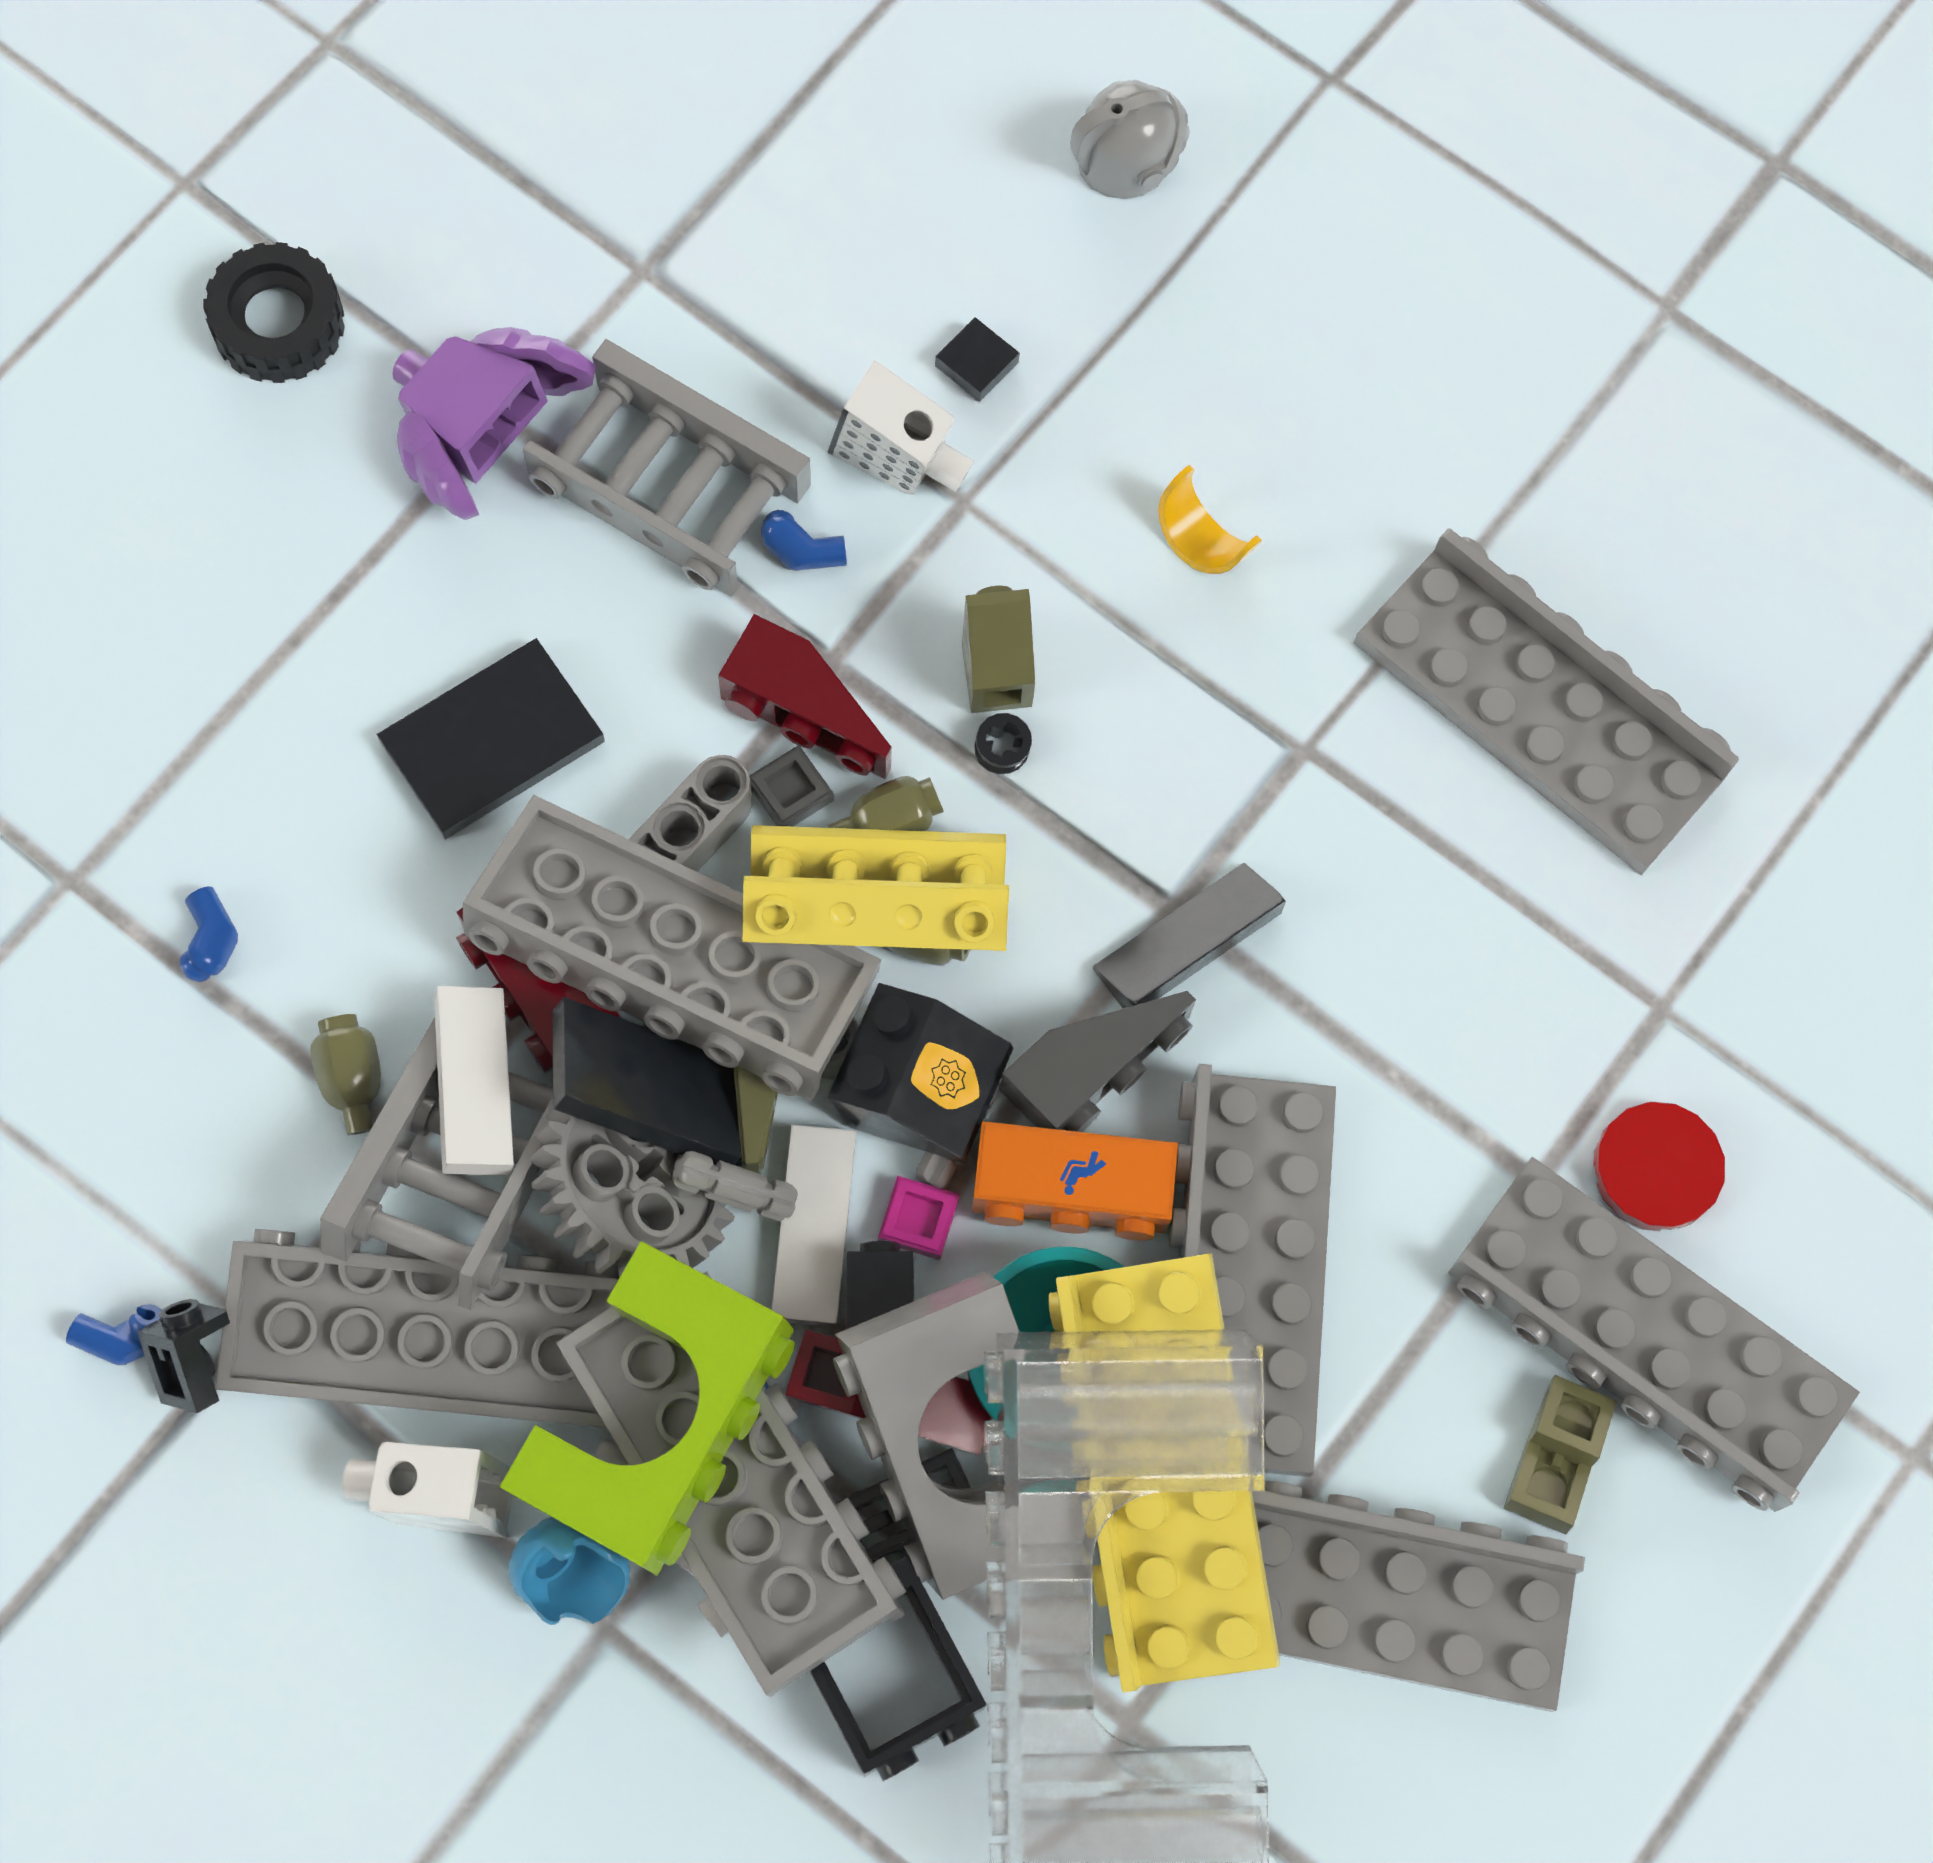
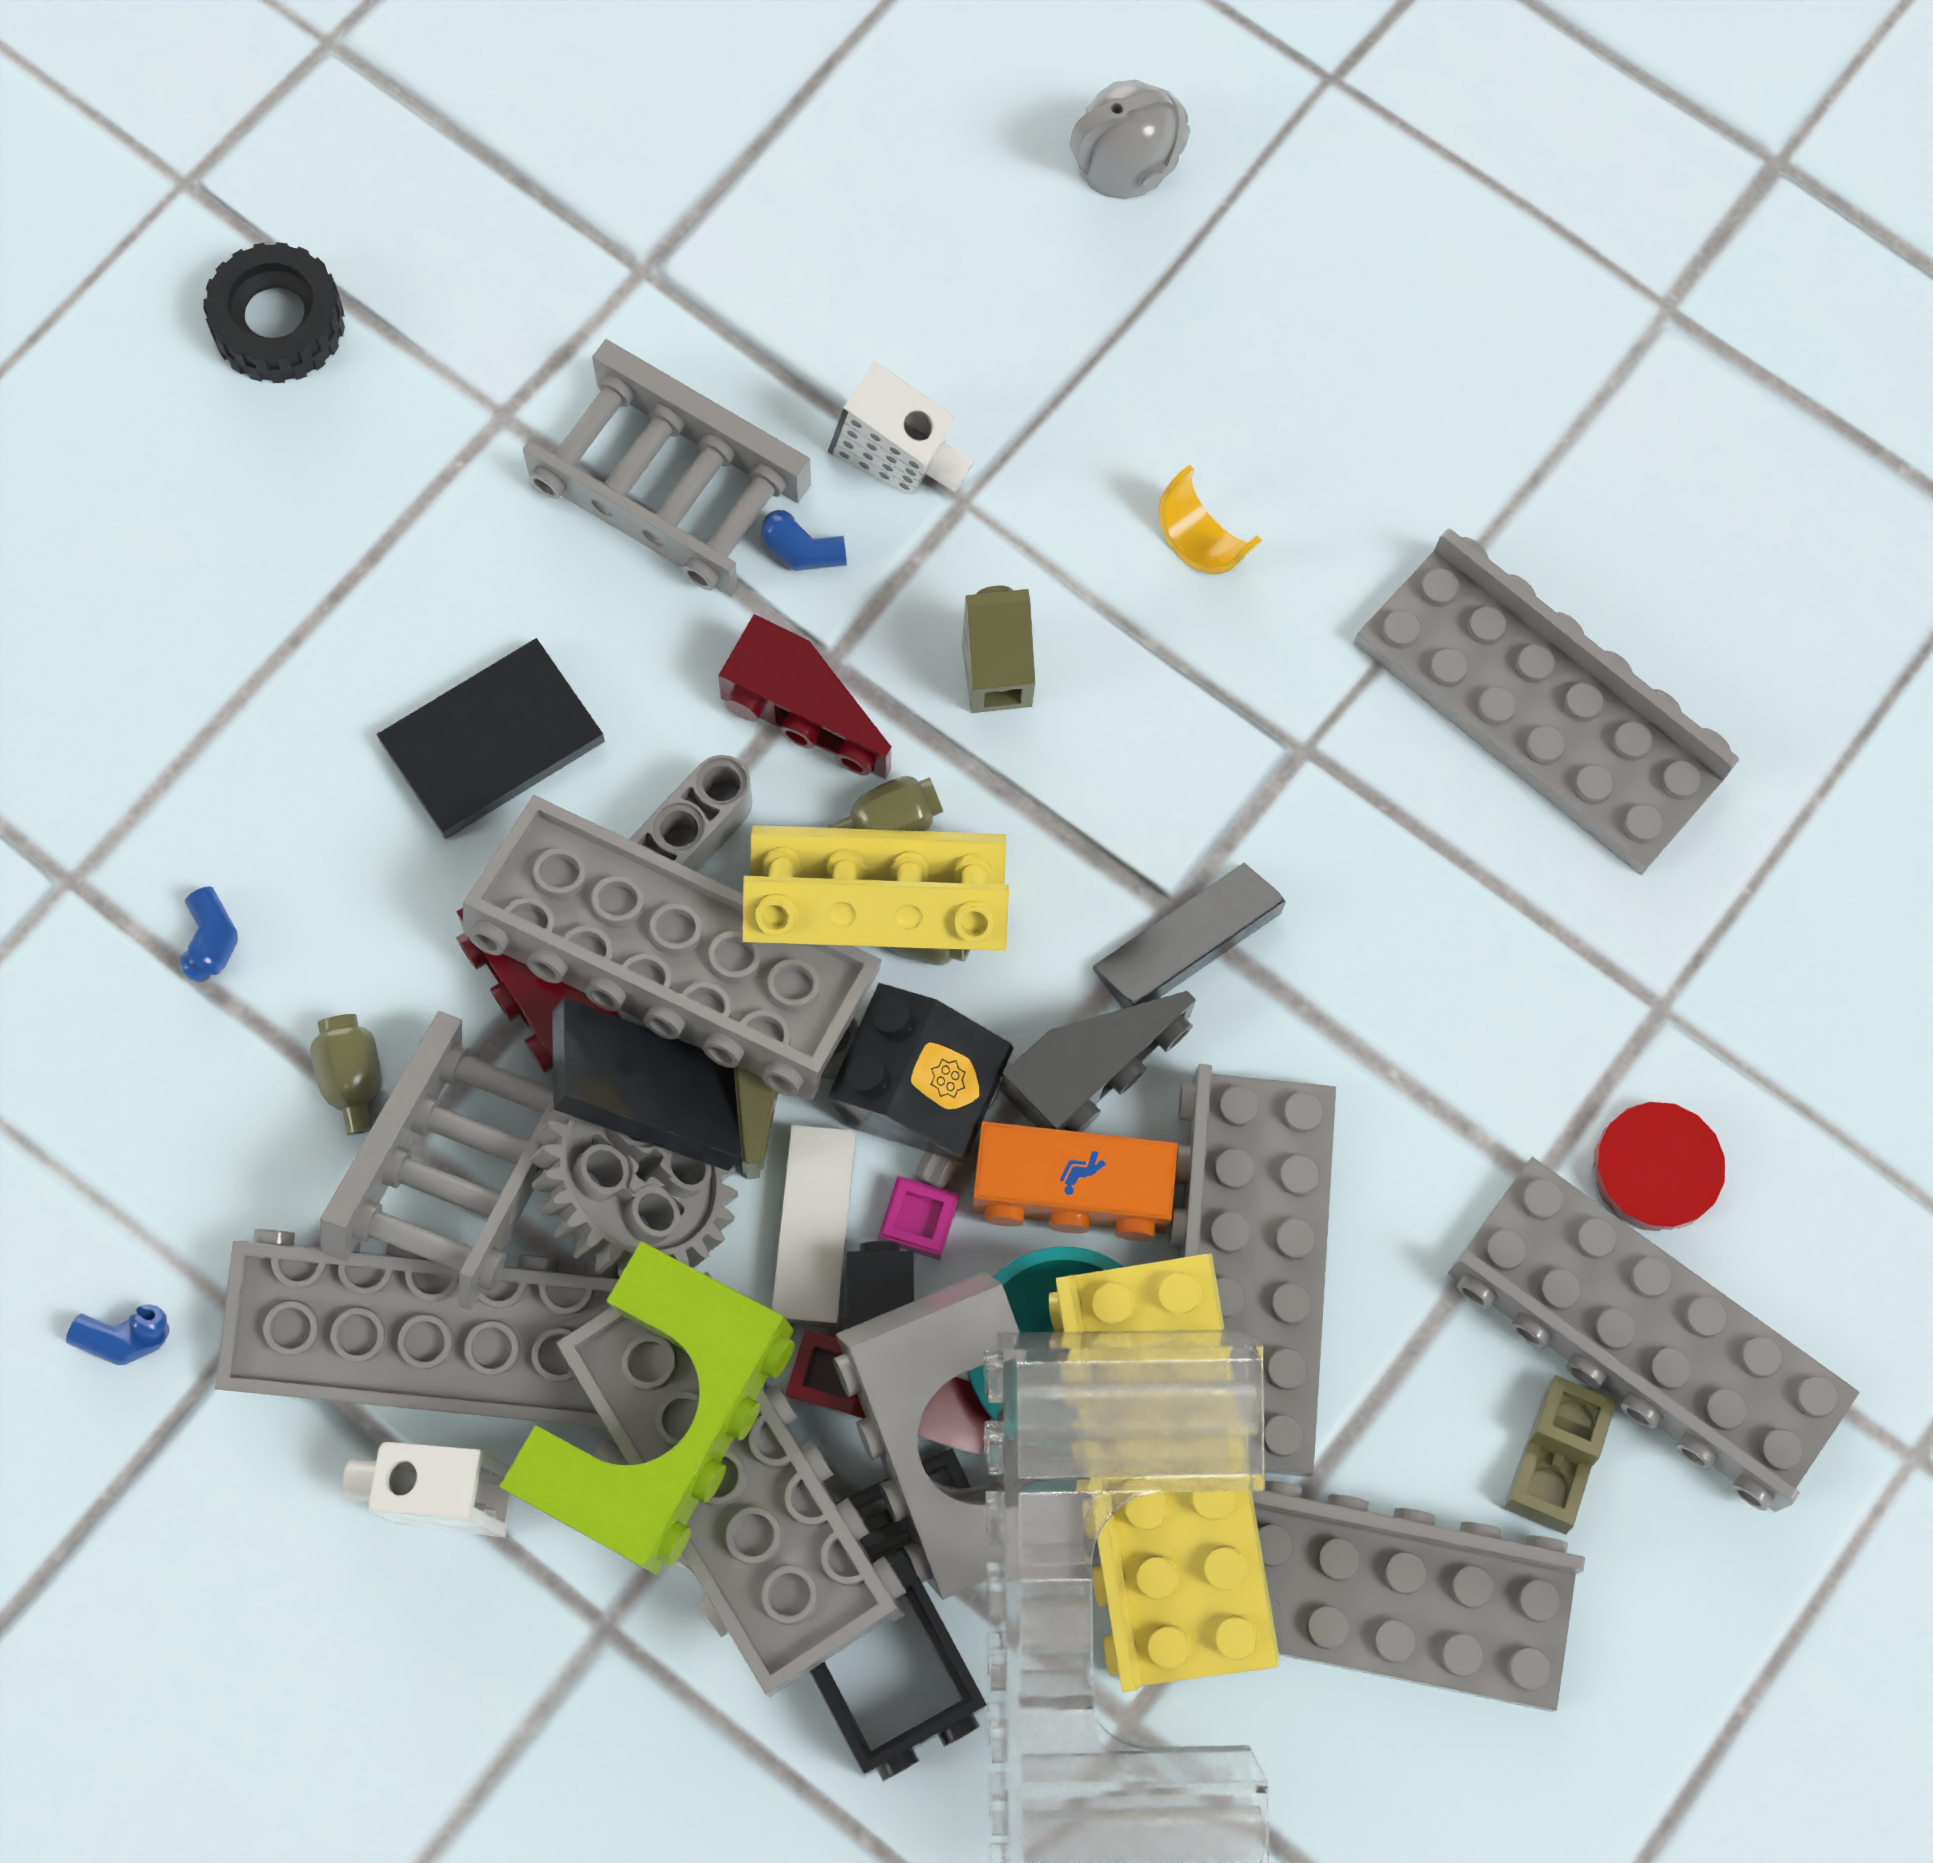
(177, 1359): black bracket -> none
(473, 1081): white tile -> none
(474, 403): medium lavender torso -> none
(567, 1574): dark azure hair -> none
(734, 1186): light grey axle -> none
(790, 788): dark grey tile -> none
(977, 359): black tile -> none
(996, 726): black bush -> none

